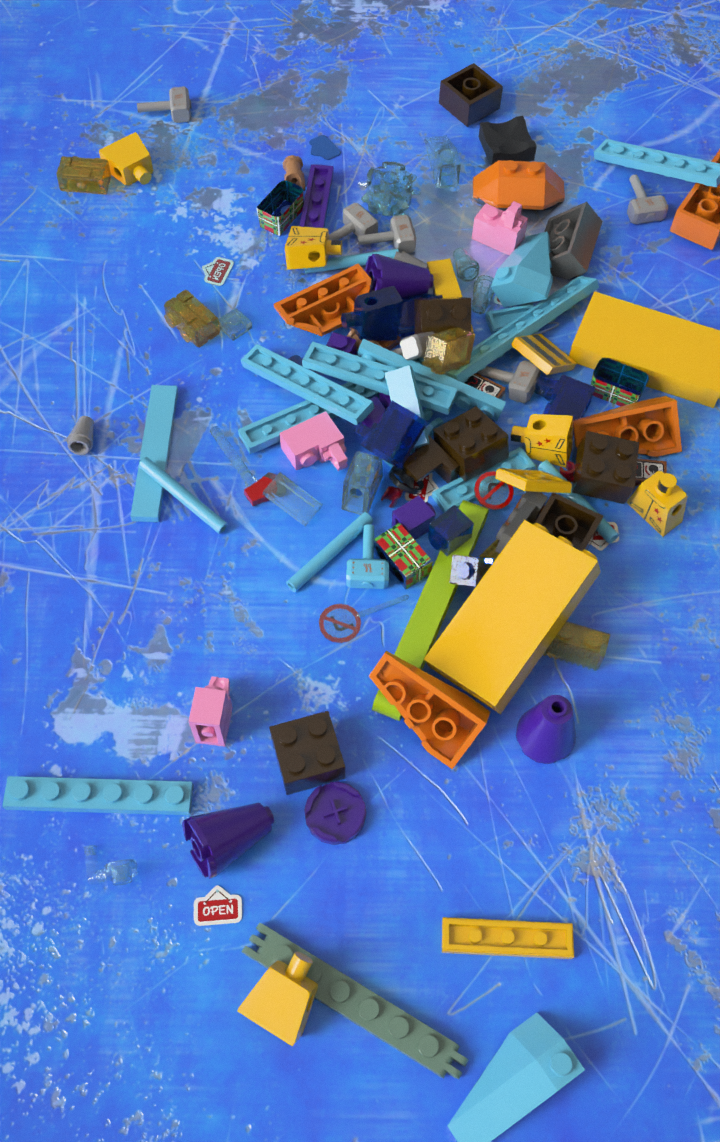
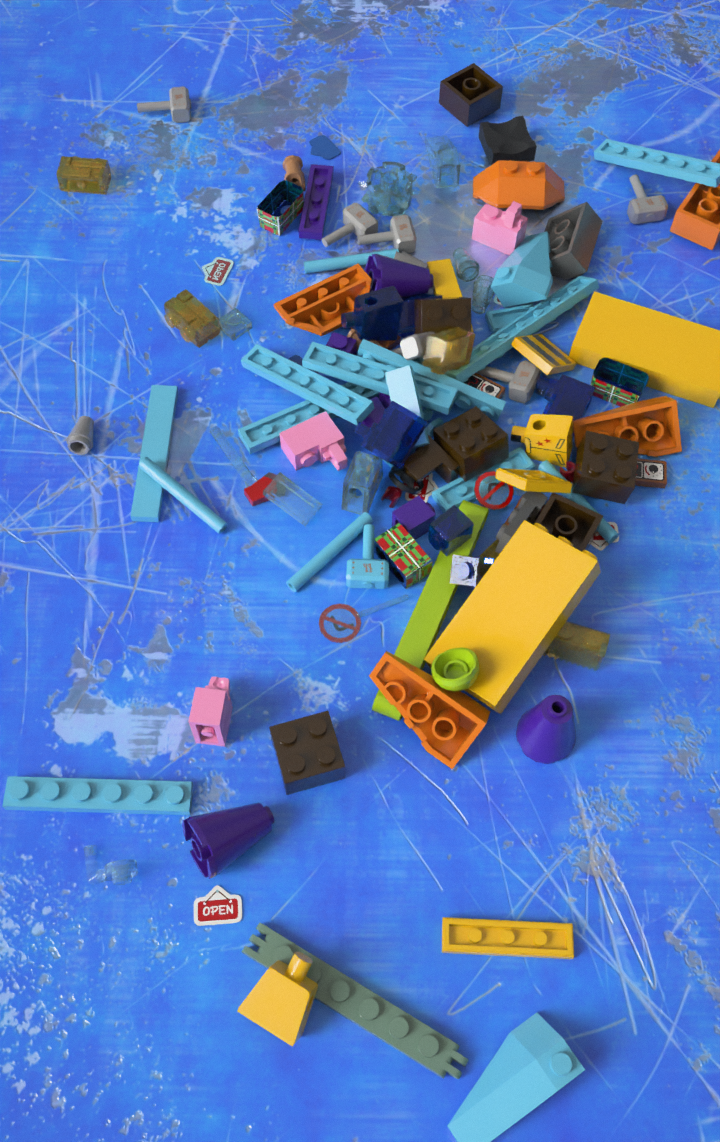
(128, 160): yellow torso -> none
(310, 247): yellow torso -> none
(335, 813): dark purple tile -> none
(455, 669): none -> lime piece
(660, 502): yellow torso -> none

